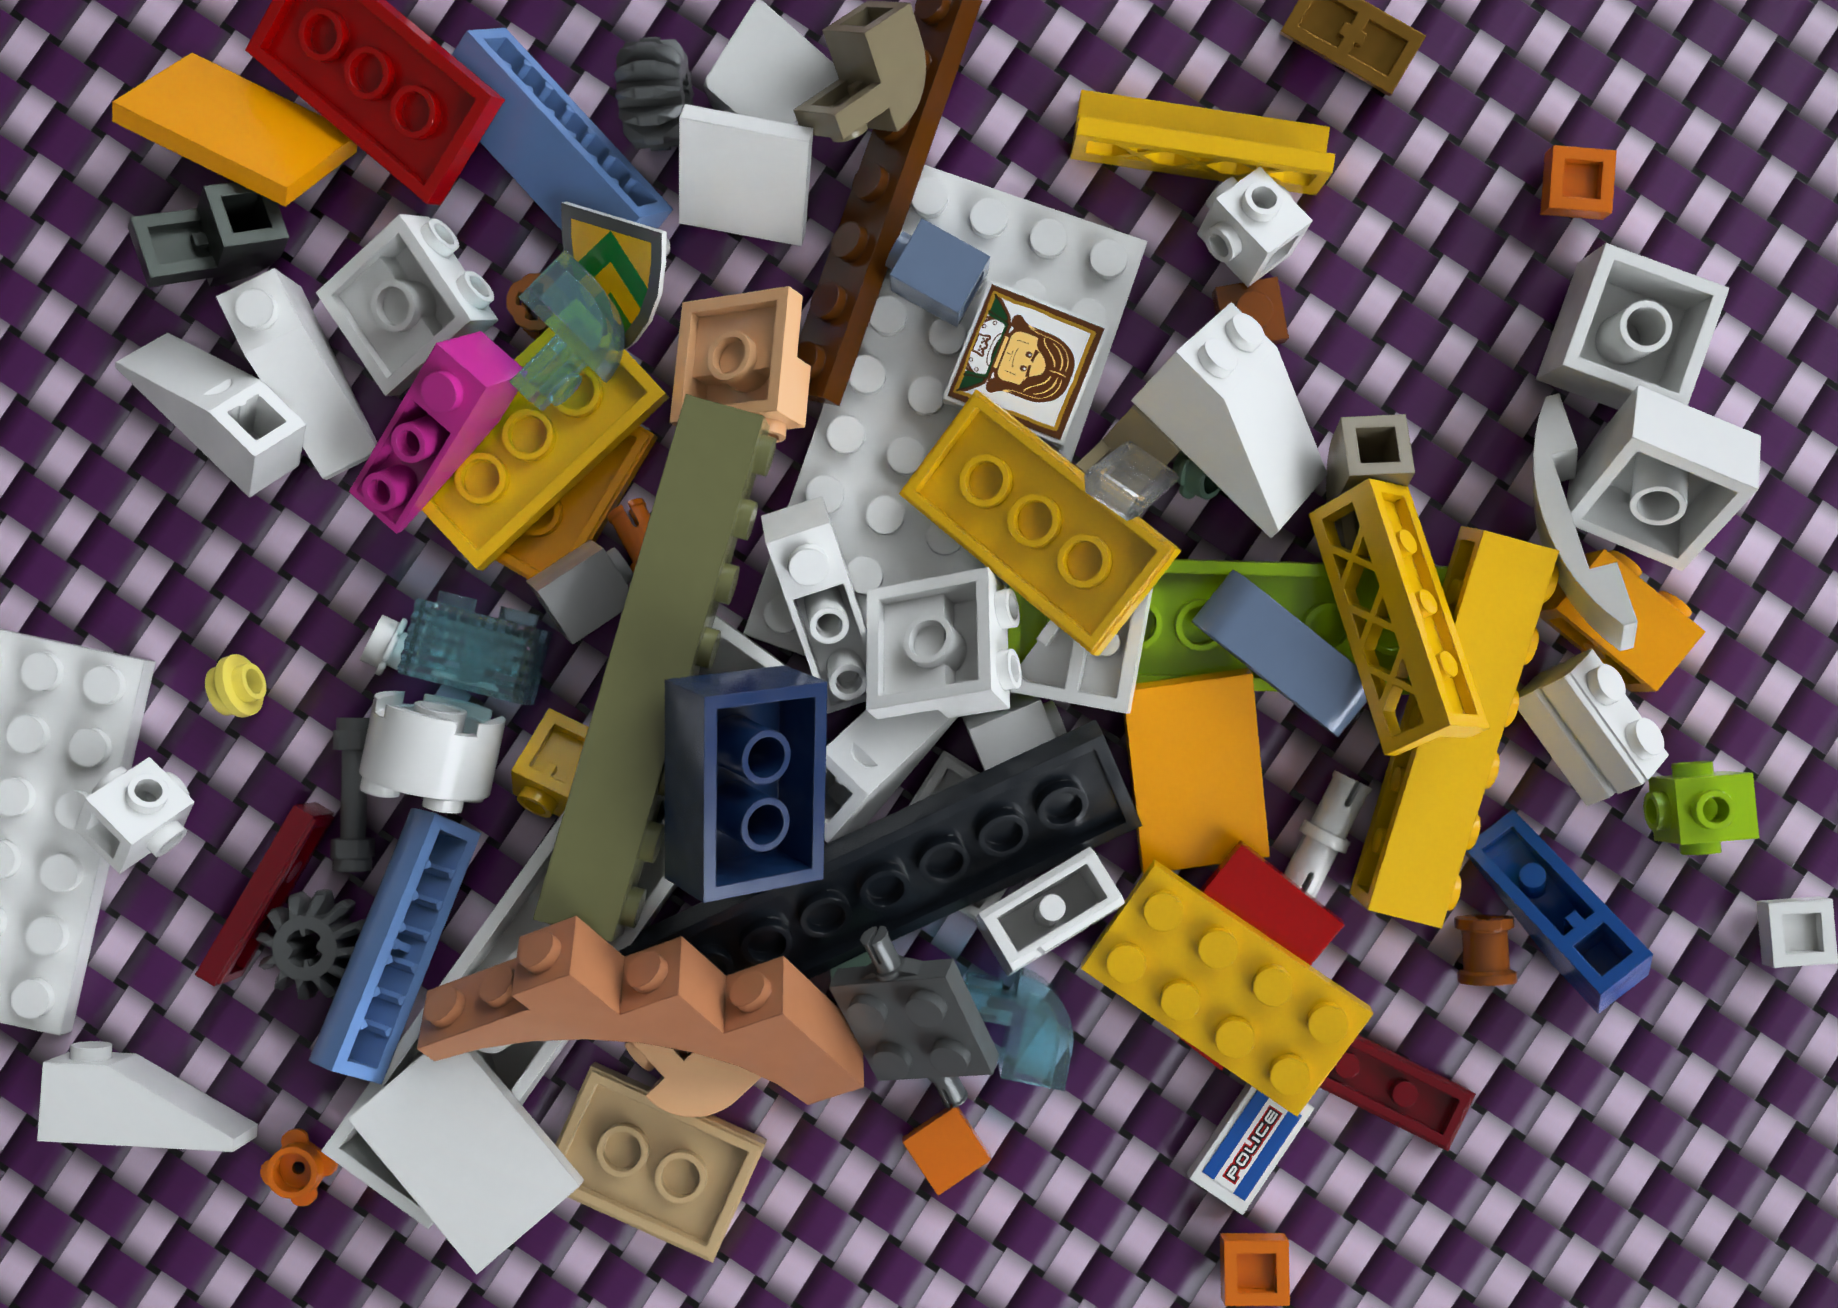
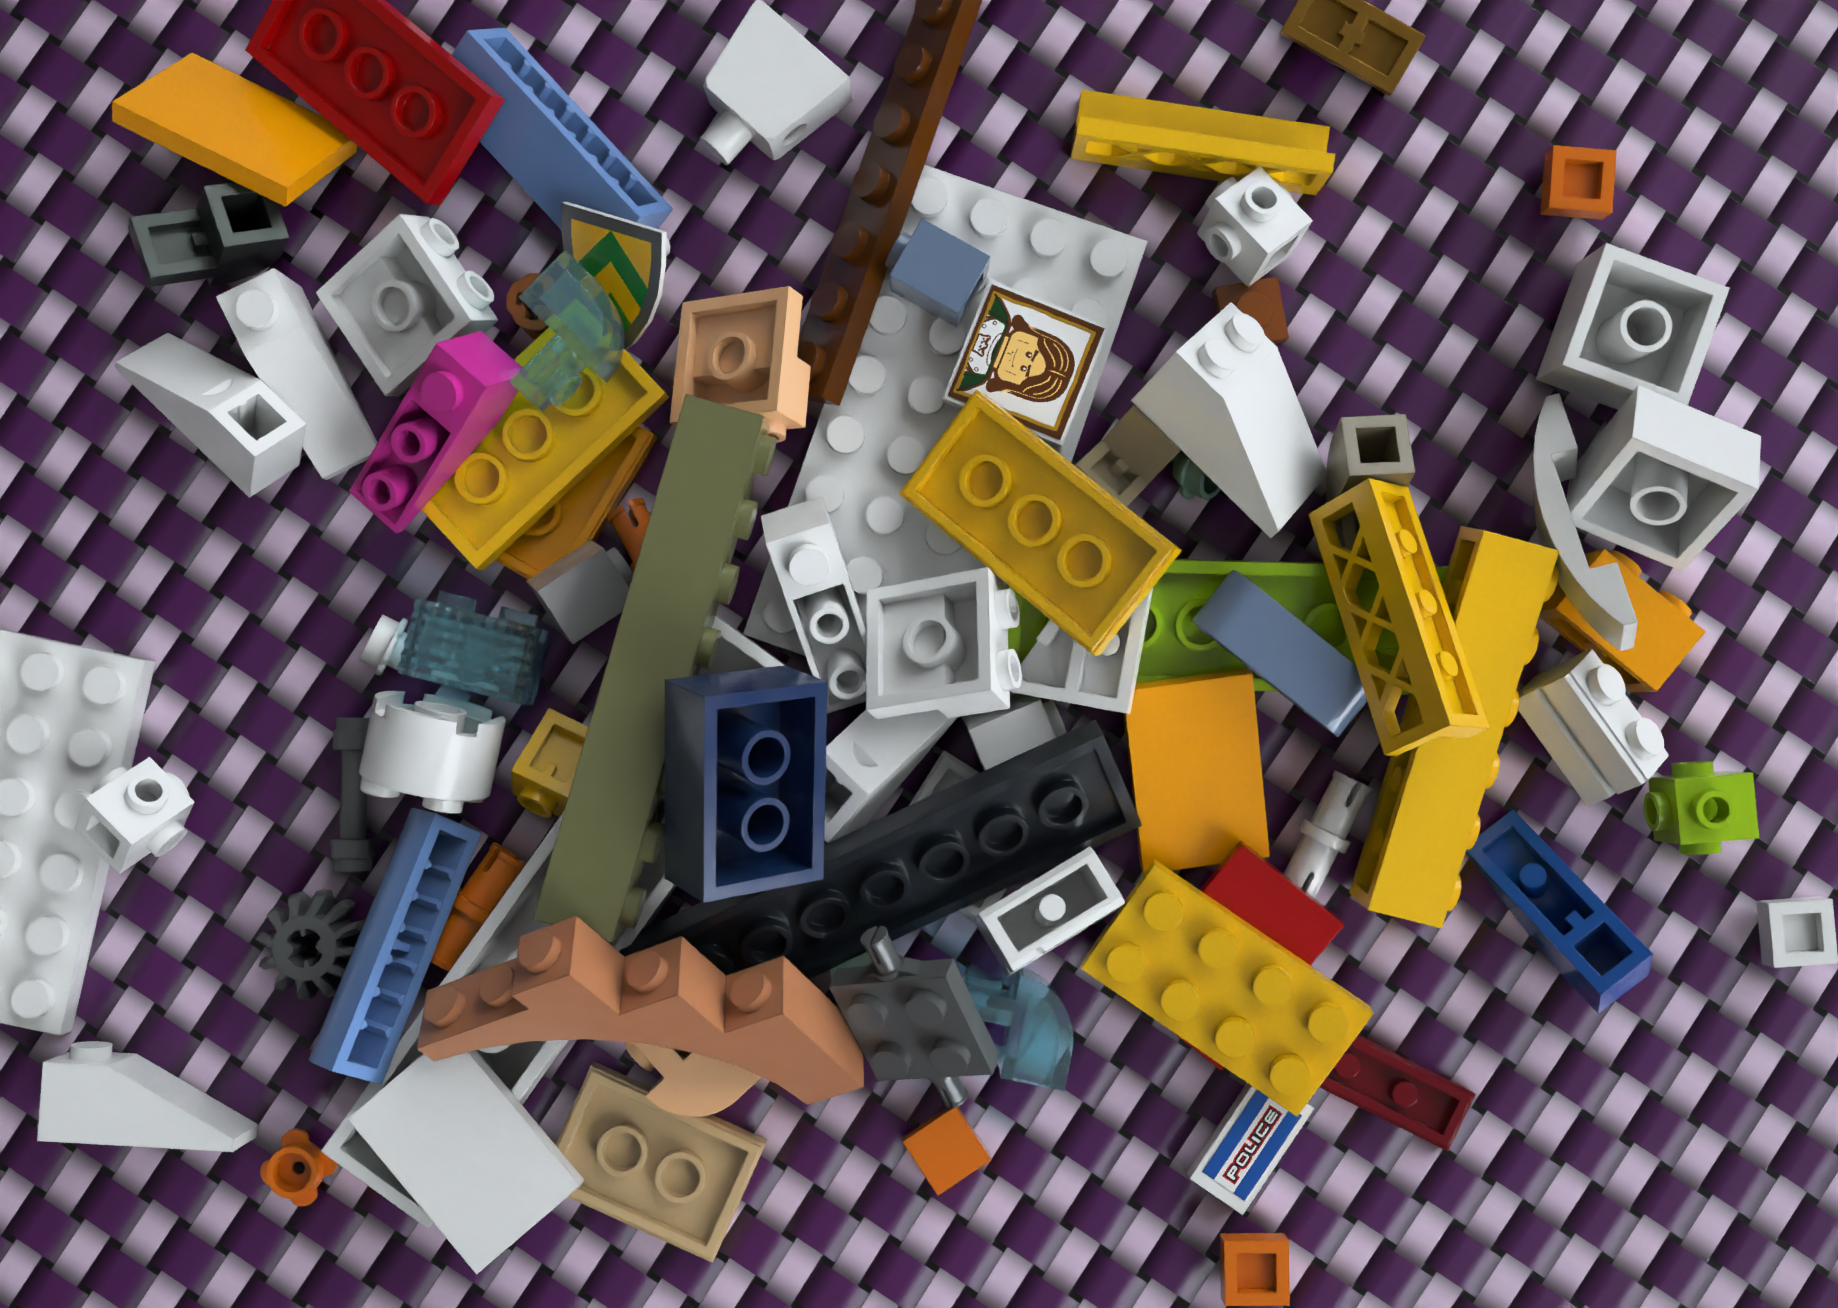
(235, 686): light yellow plate -> none
(265, 890): dark red tile -> none
(476, 903): none -> orange pin
(652, 91): dark grey gear -> none
(744, 174): white tile -> none
(878, 72): dark tan brick -> none
(1129, 480): clear tile -> none
(1485, 950): dark orange bush -> none

